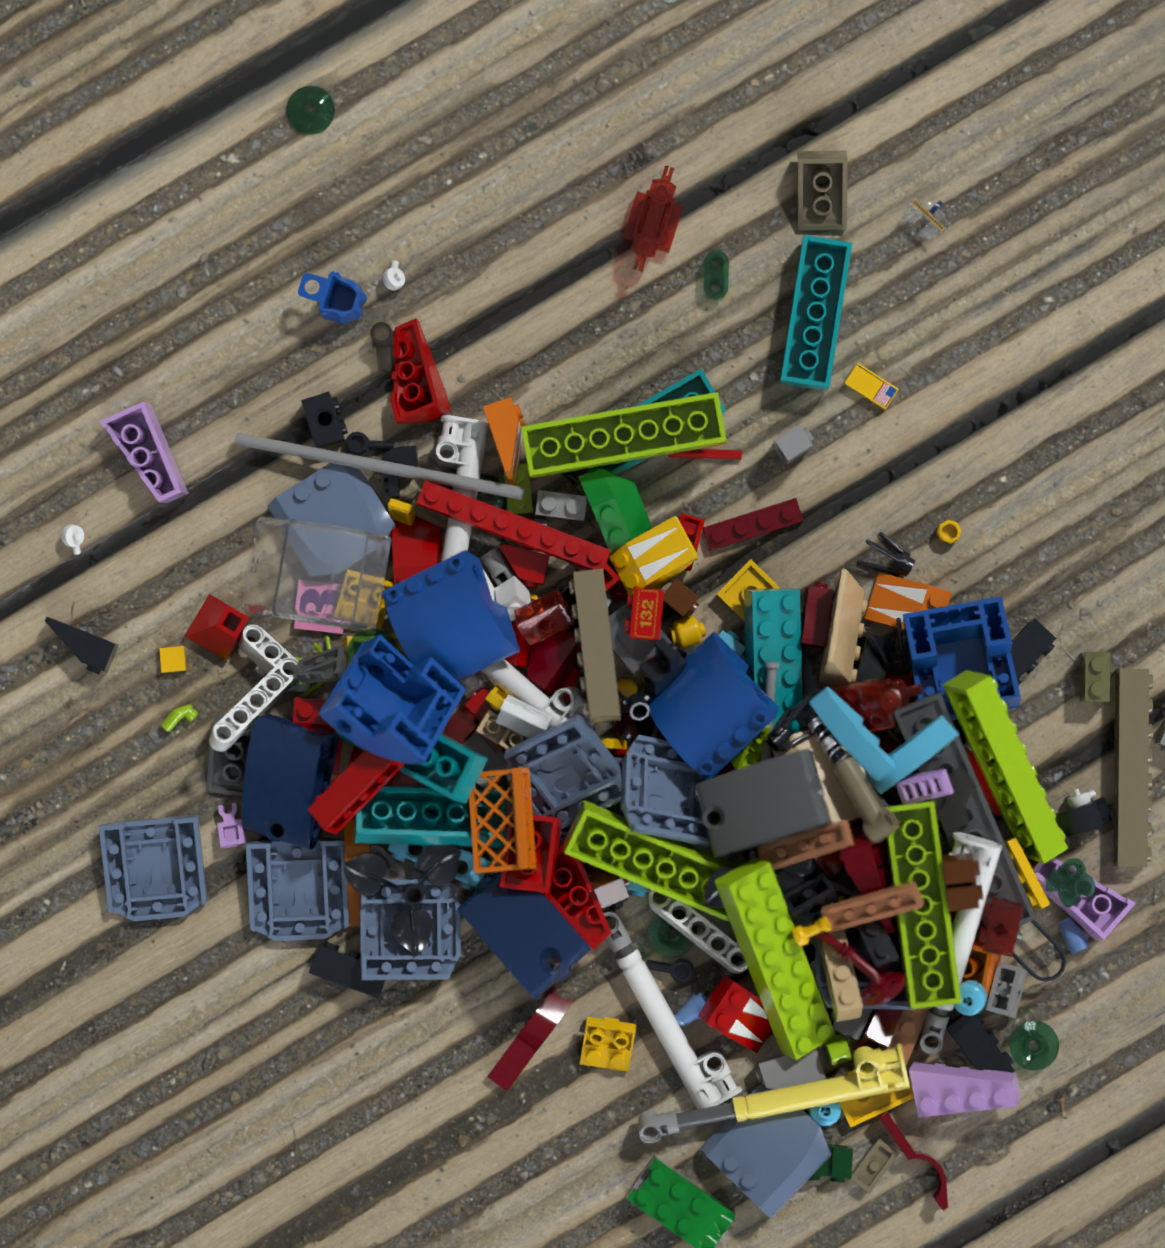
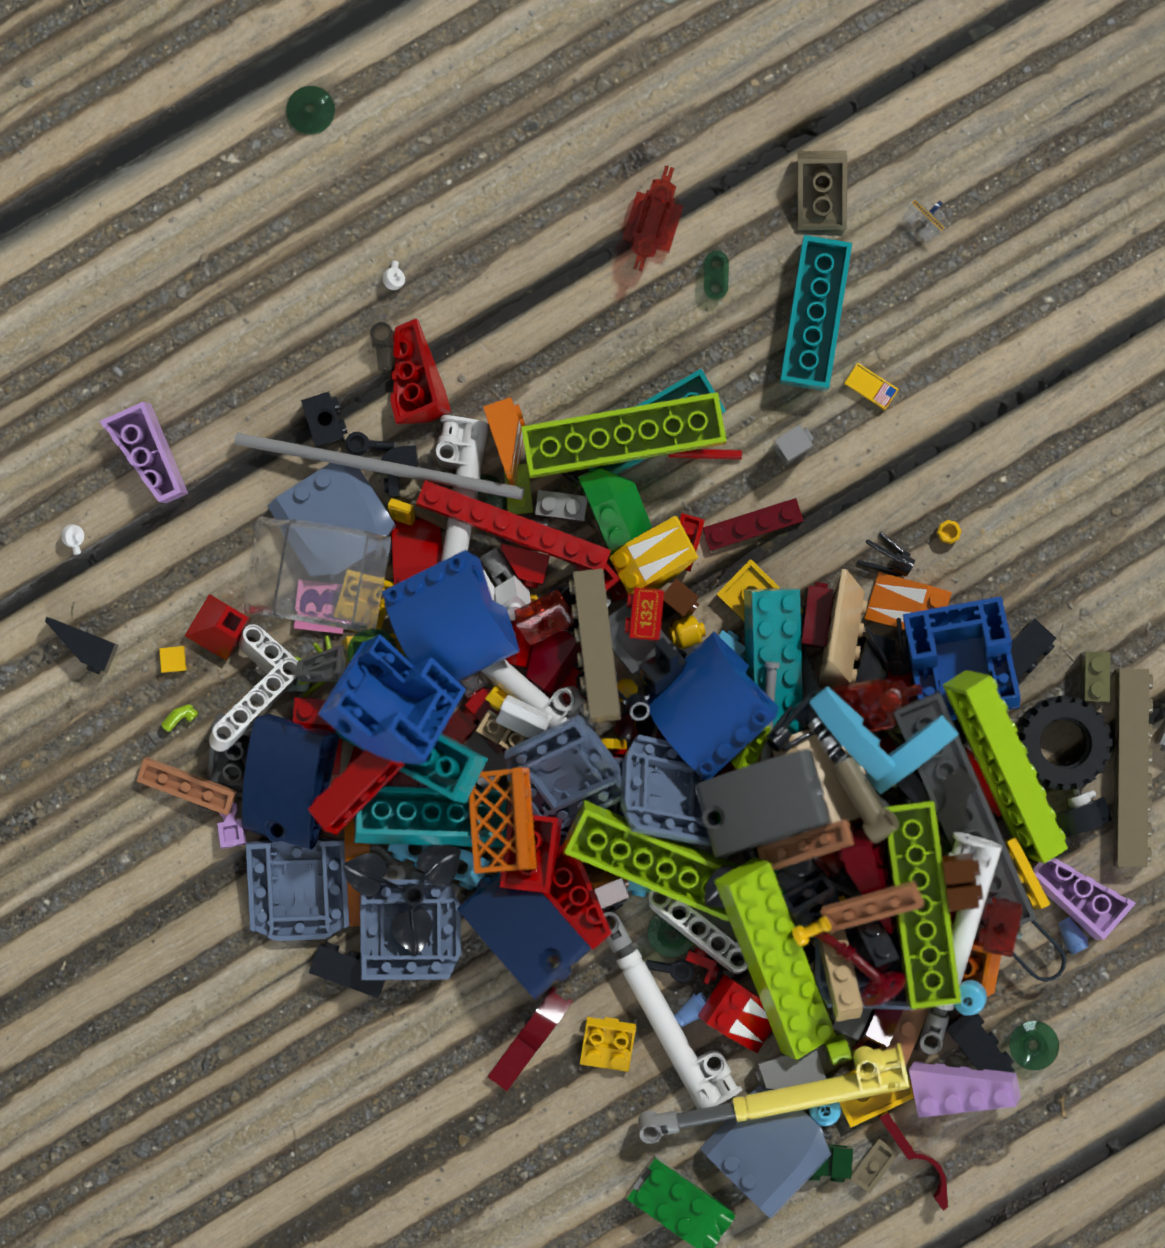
(153, 867): sand blue wedge -> none
(186, 786): none -> nougat plate
(339, 297): blue piece -> none
(701, 958): none -> red bracket
(910, 792): lavender slope -> none
(1006, 990): light grey brick -> none
(1070, 886): clear green plate -> none
(1094, 731): none -> black tyre

